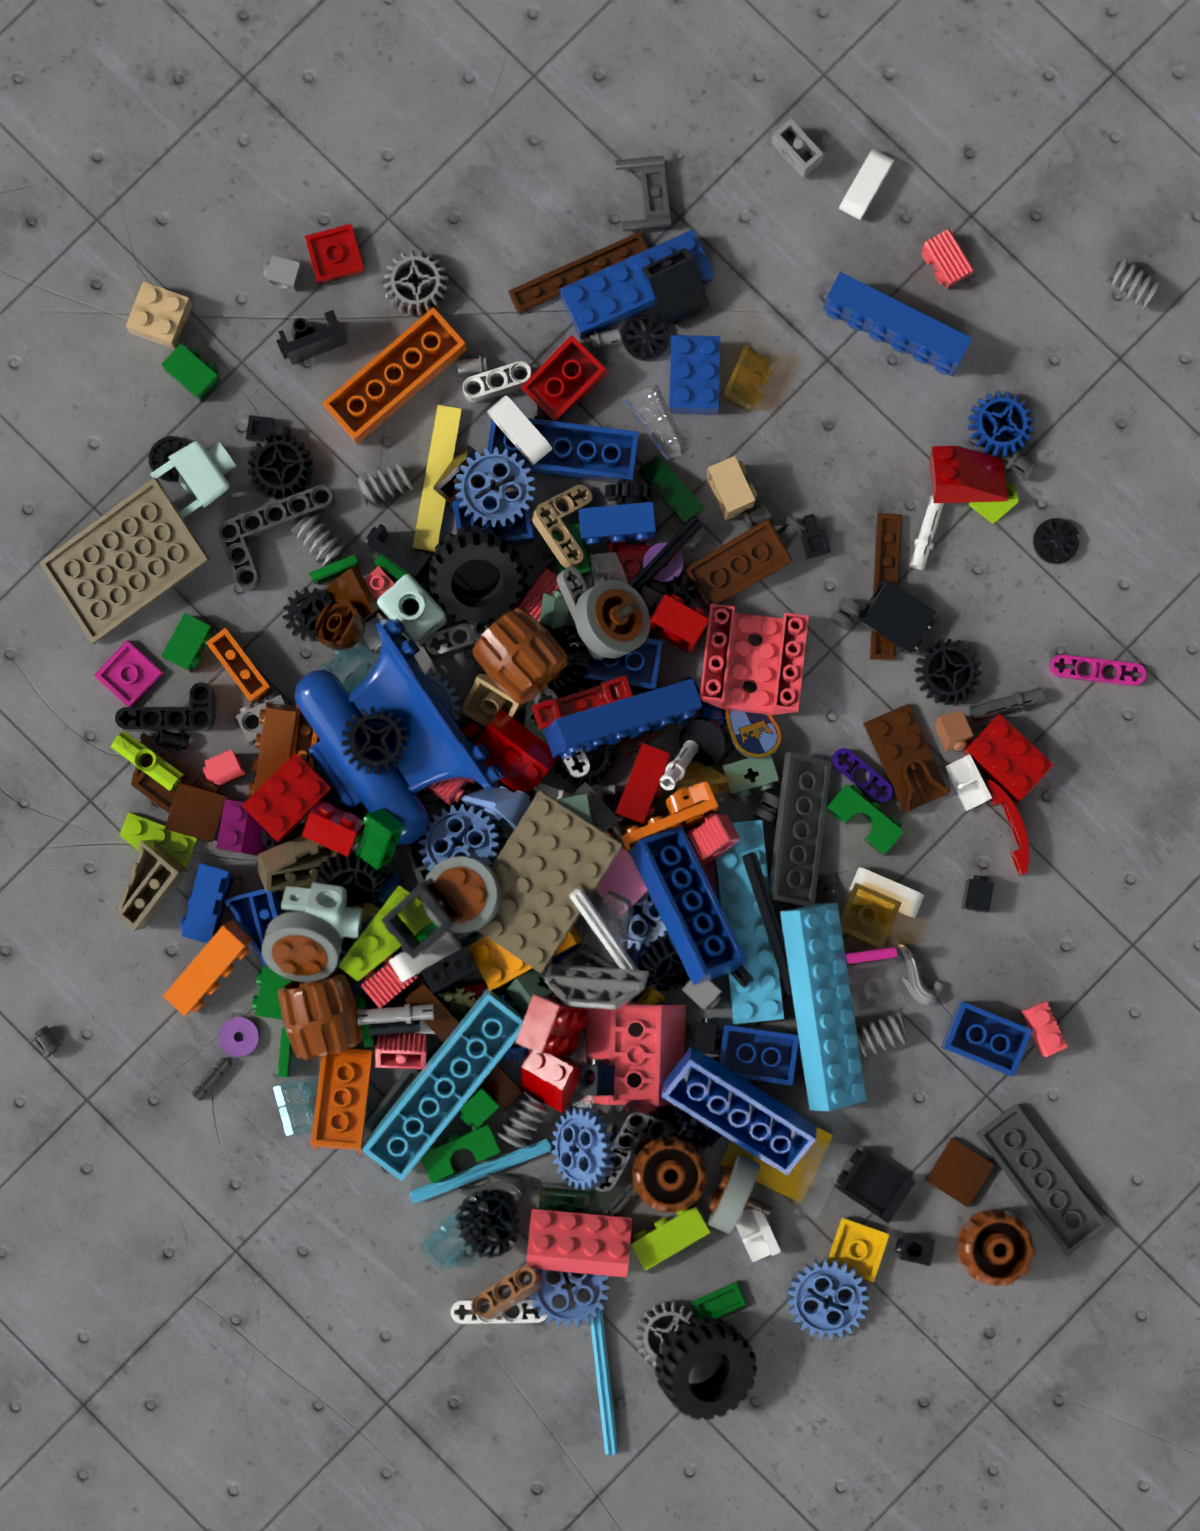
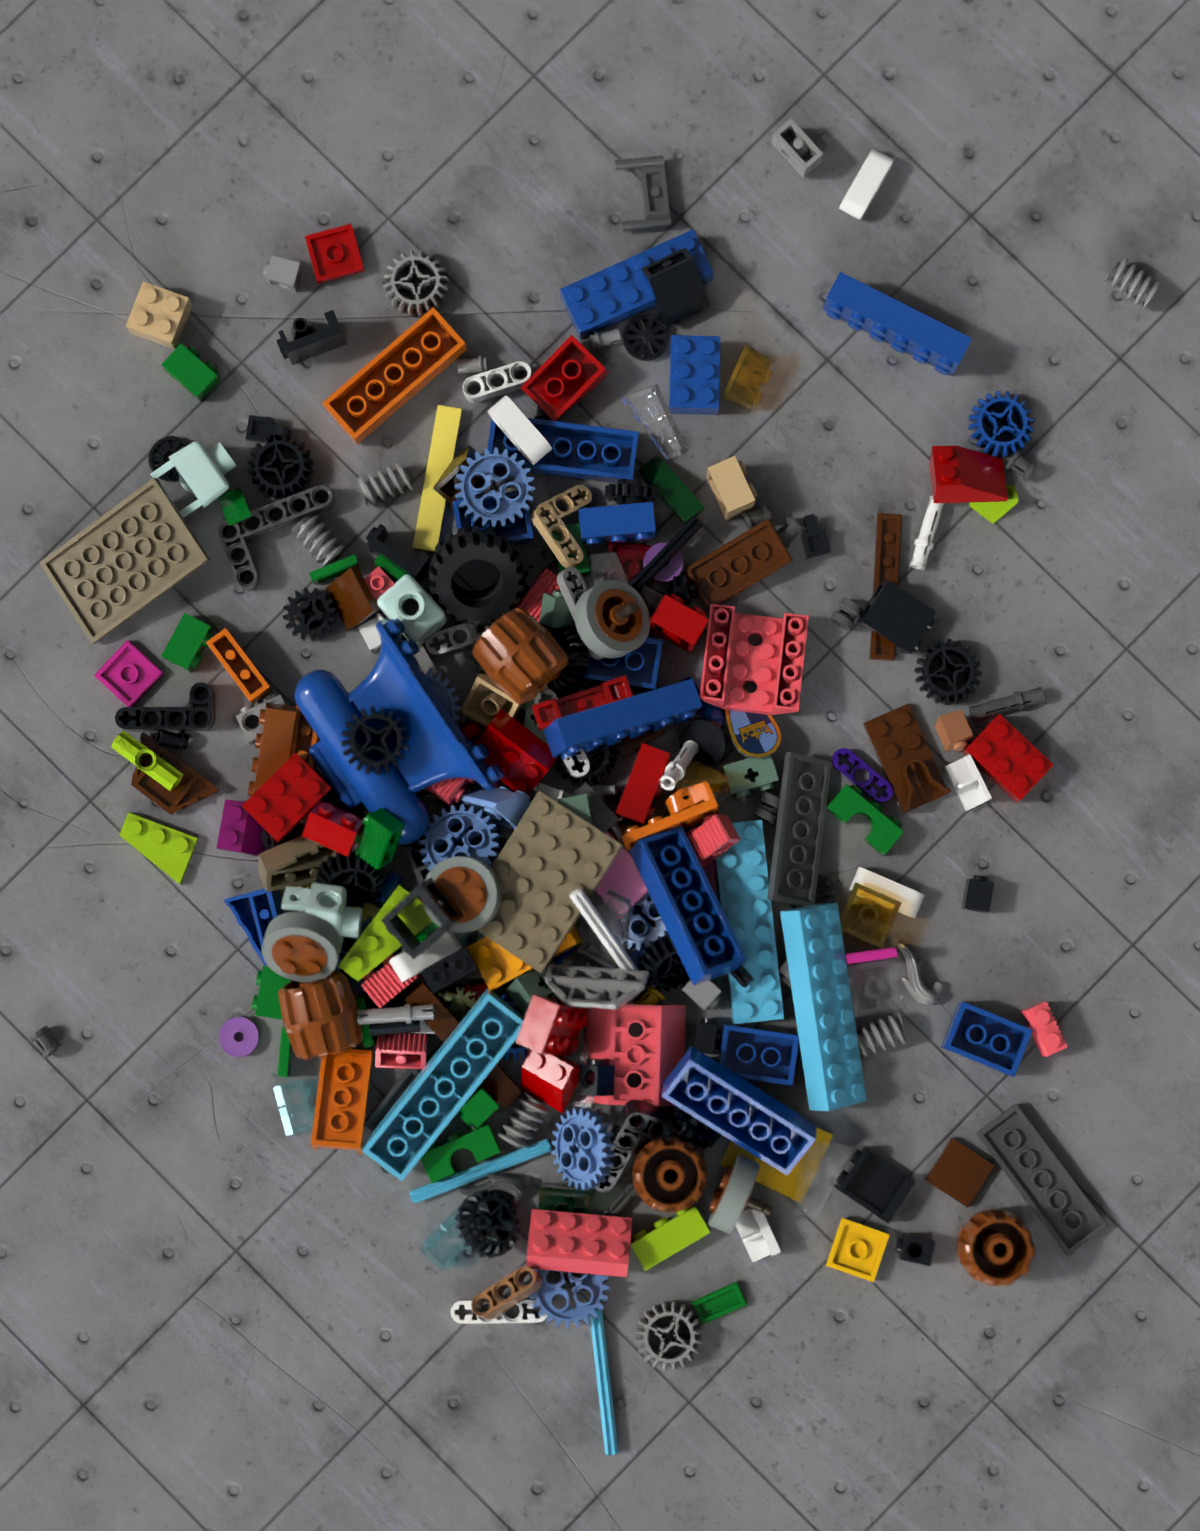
(150, 885): dark tan wedge -> none
(195, 811): reddish brown tile -> none
(206, 903): blue wedge -> none
(208, 968): orange brick -> none
(211, 1079): dark grey axle -> none
(224, 768): coral brick -> none
(234, 506): none -> green tile
(340, 626): reddish brown cylinder -> none
(348, 667): clear light blue window -> none
(549, 285): reddish brown tile -> none
(725, 1387): black tyre -> none
(768, 916): black axle -> none
(817, 1317): medium blue gear -> none
(947, 259): coral brick -> none
(1021, 856): red slope -> none
(1056, 541): black wheel -> none
(1097, 670): dark pink beam -> none

